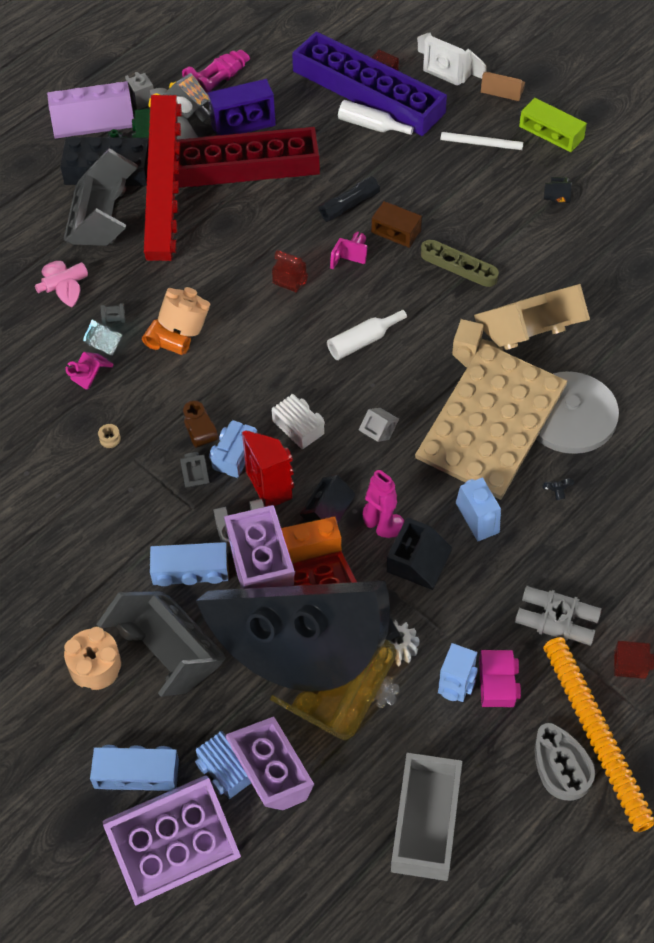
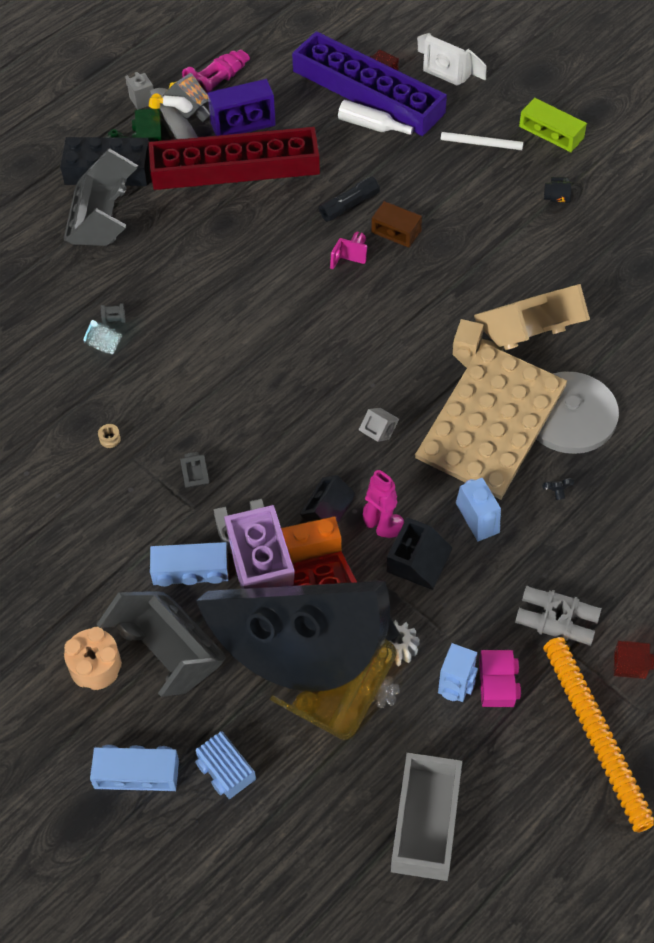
(63, 281): bright pink plant -> none
(86, 368): dark pink bracket -> none
(90, 109): lavender slope -> none
(158, 336): orange piece -> none
(161, 178): red brick -> none
(171, 839): lavender slope -> none
(183, 311): light nougat brick -> none
(199, 424): reddish brown piece -> none
(229, 453): light blue brick -> none
(268, 467): red slope -> none
(271, 764): lavender slope -> none
(289, 271): clear red brick -> none
(298, 421): white brick -> none
(362, 335): white piece -> none
(439, 251): olive beam -> none
(502, 86): medium nougat panel -> none
(551, 773): light grey piece -> none

